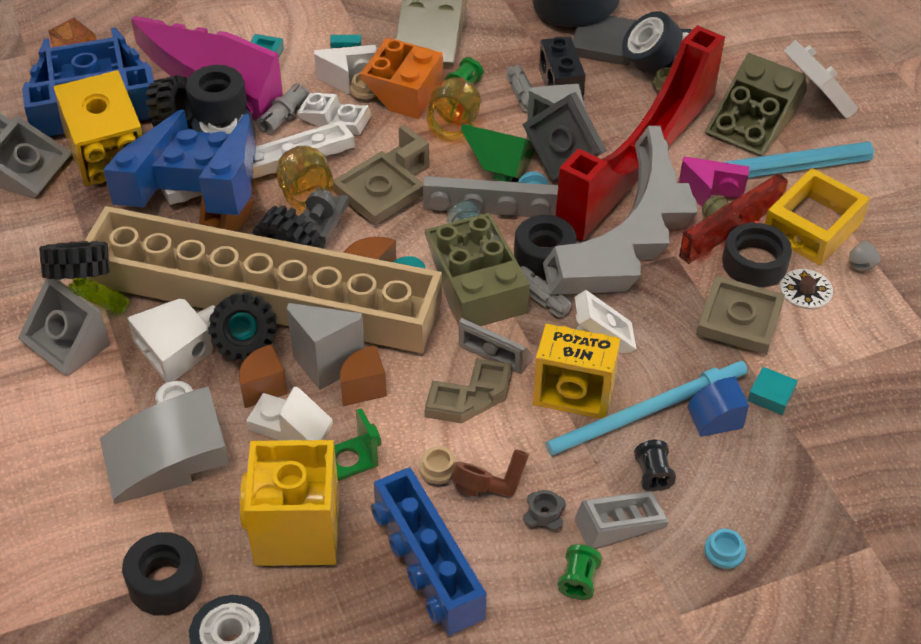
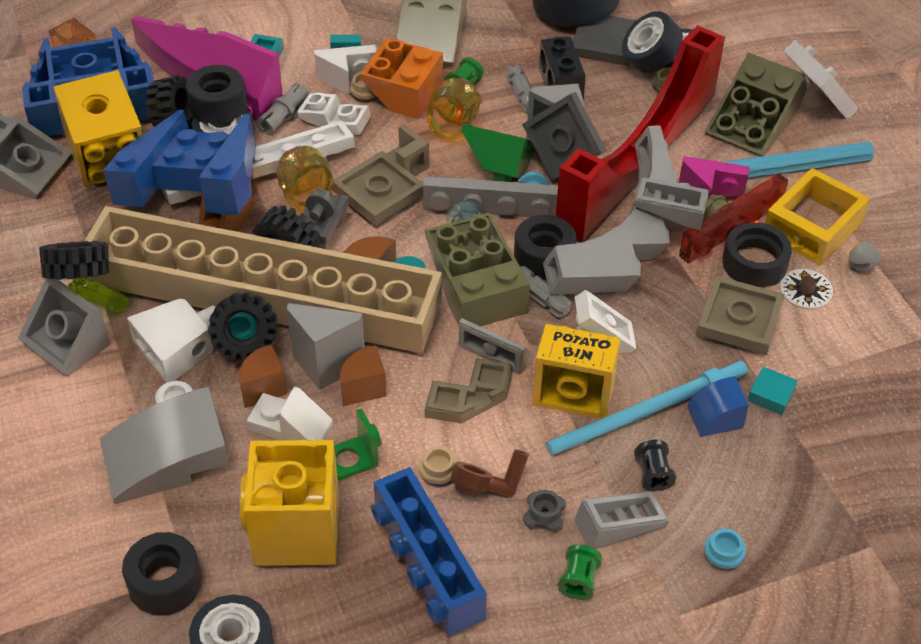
(683, 203): none -> light grey slope

